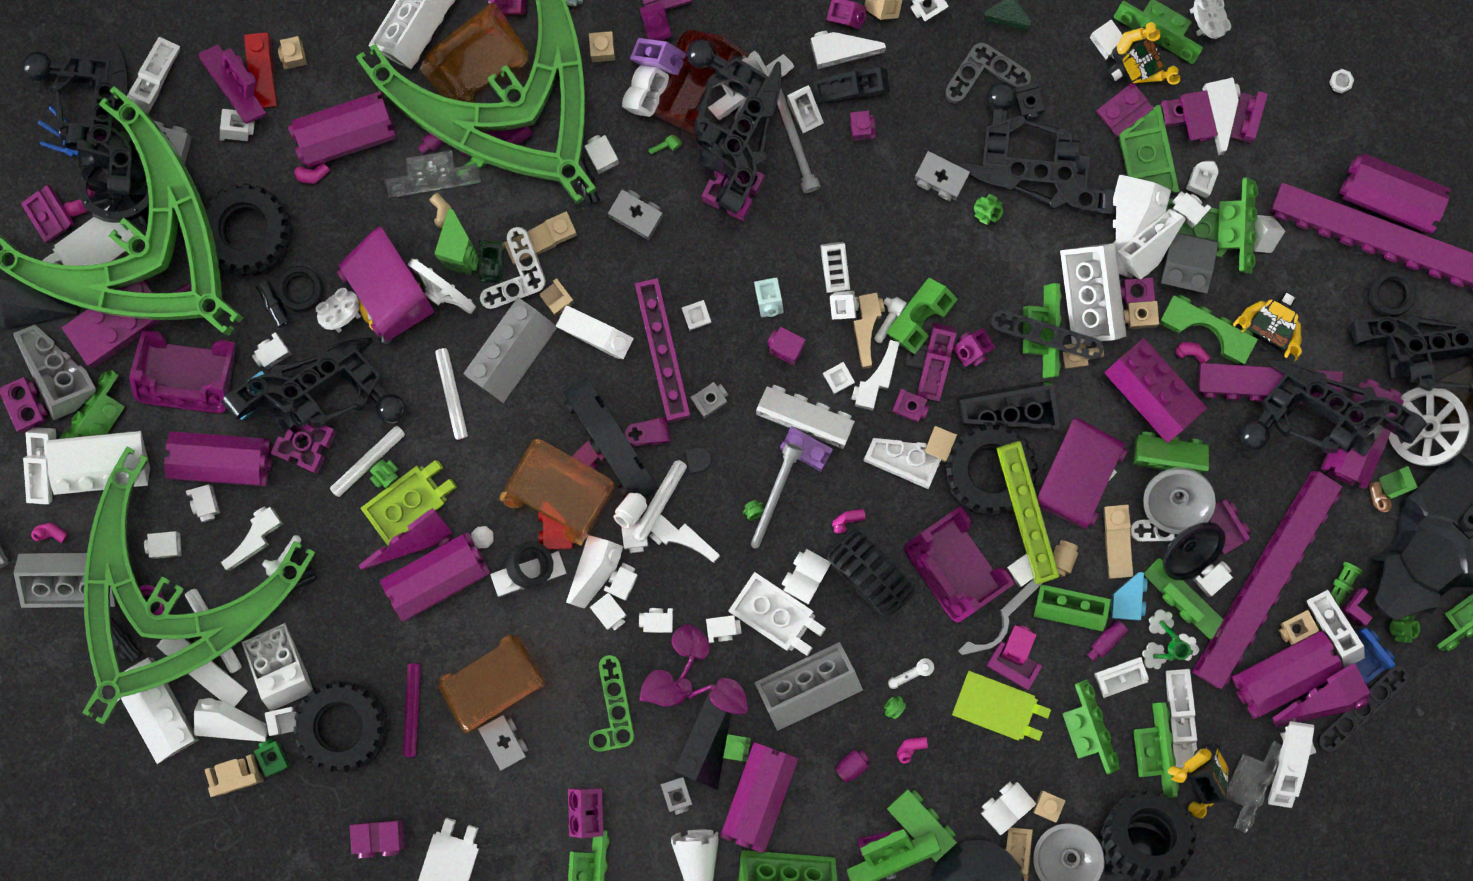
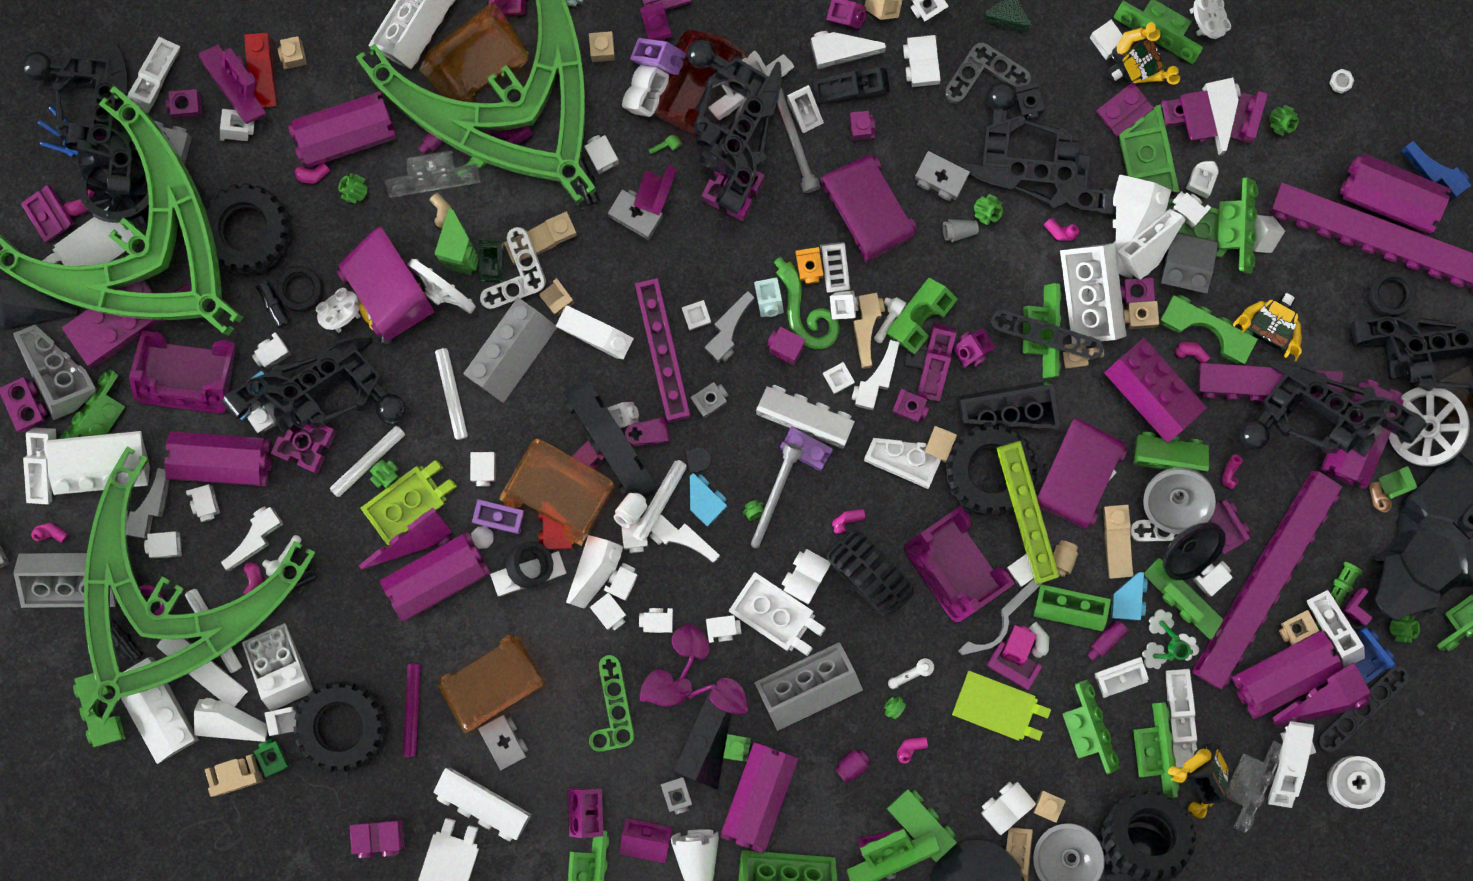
(98, 733): none -> bright green arch
(140, 521): none -> light grey slope
(194, 106): none -> magenta brick
(254, 576): none -> dark pink arm
(261, 420): none -> white brick
(352, 188): none -> bright green gear
(482, 803): none -> white slope
(483, 468): none -> white brick
(498, 517): none -> medium lavender brick
(624, 414): none -> white bracket
(645, 840): none -> magenta panel
(654, 190): none -> magenta panel
(703, 502): none -> medium azure slope
(721, 345): none -> light grey slope
(791, 279): none -> bright green plant
(809, 255): none -> light orange brick
(868, 207): none -> magenta windscreen
(922, 61): none -> white brick
(959, 229): none -> light grey cone
(1042, 641): none -> white arm
(1062, 233): none -> dark pink arm
(1229, 470): none -> dark pink arm
(1283, 120): none -> bright green gear
(1369, 786): none -> white wheel
(1427, 168): none -> blue slope

